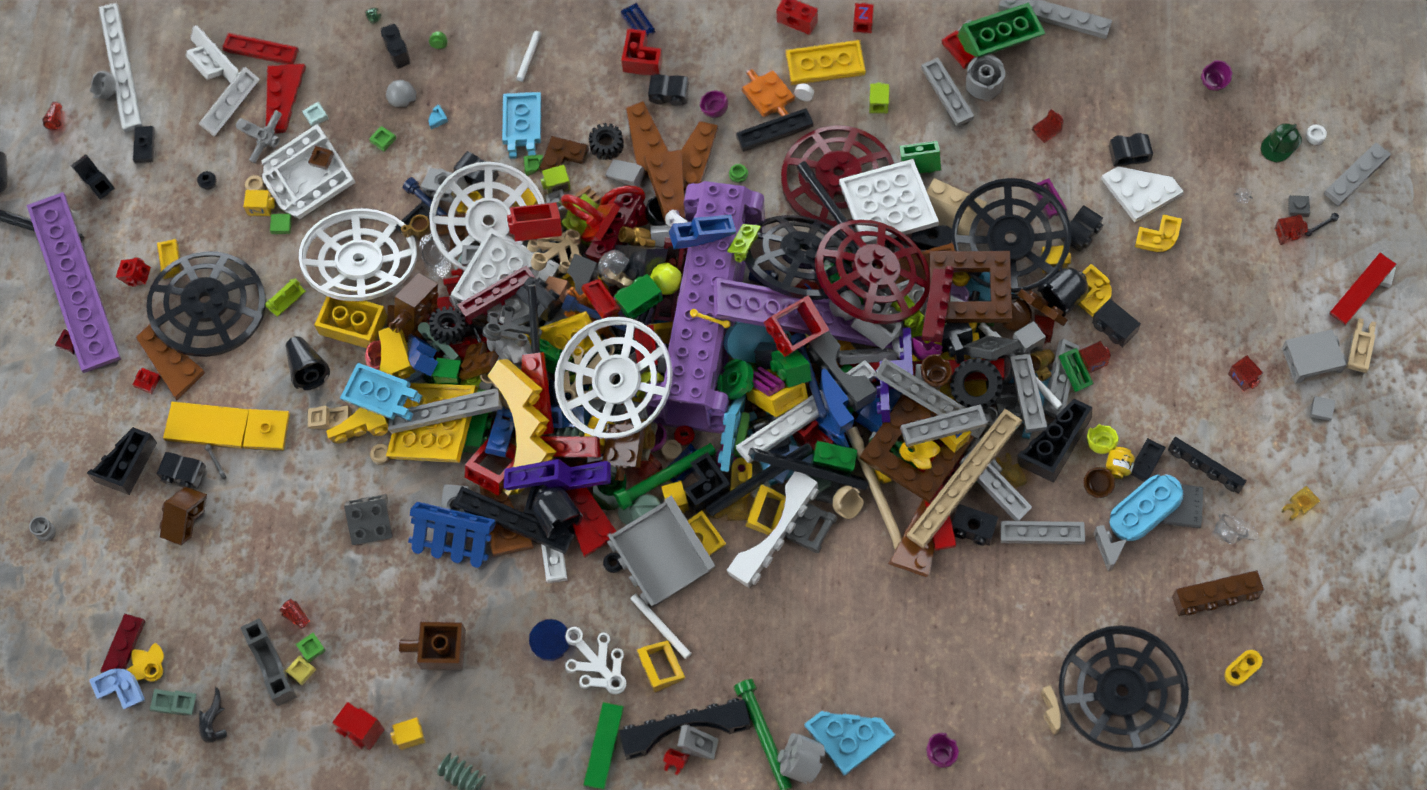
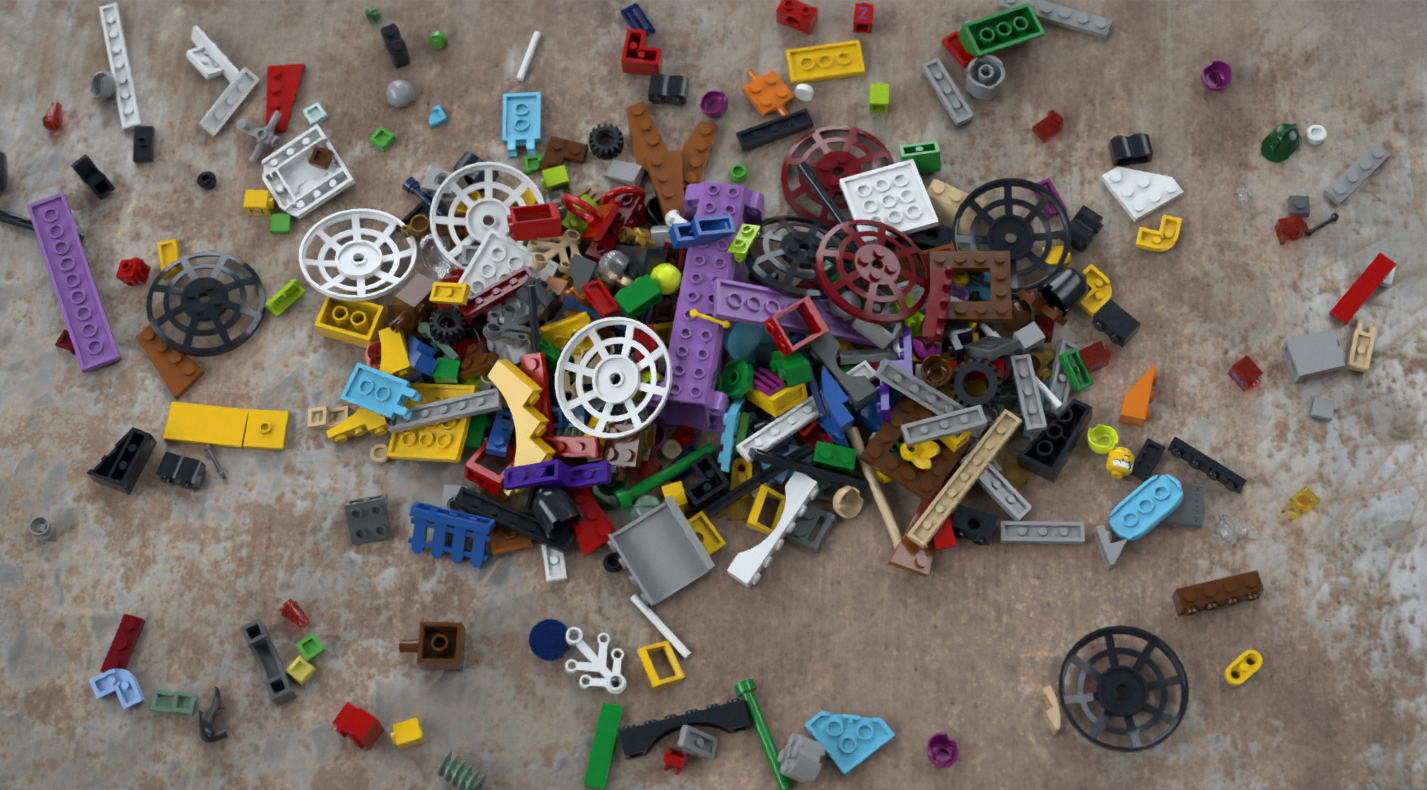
(145, 661): yellow plate -> none
(146, 380): red tile -> none
(180, 514): reddish brown brick -> none
(254, 183): tan tile -> none
(260, 49): red tile -> none
(305, 364): black cone -> none
(450, 293): none -> yellow plate
(1099, 482): reddish brown hair -> none
(1136, 401): none -> orange slope

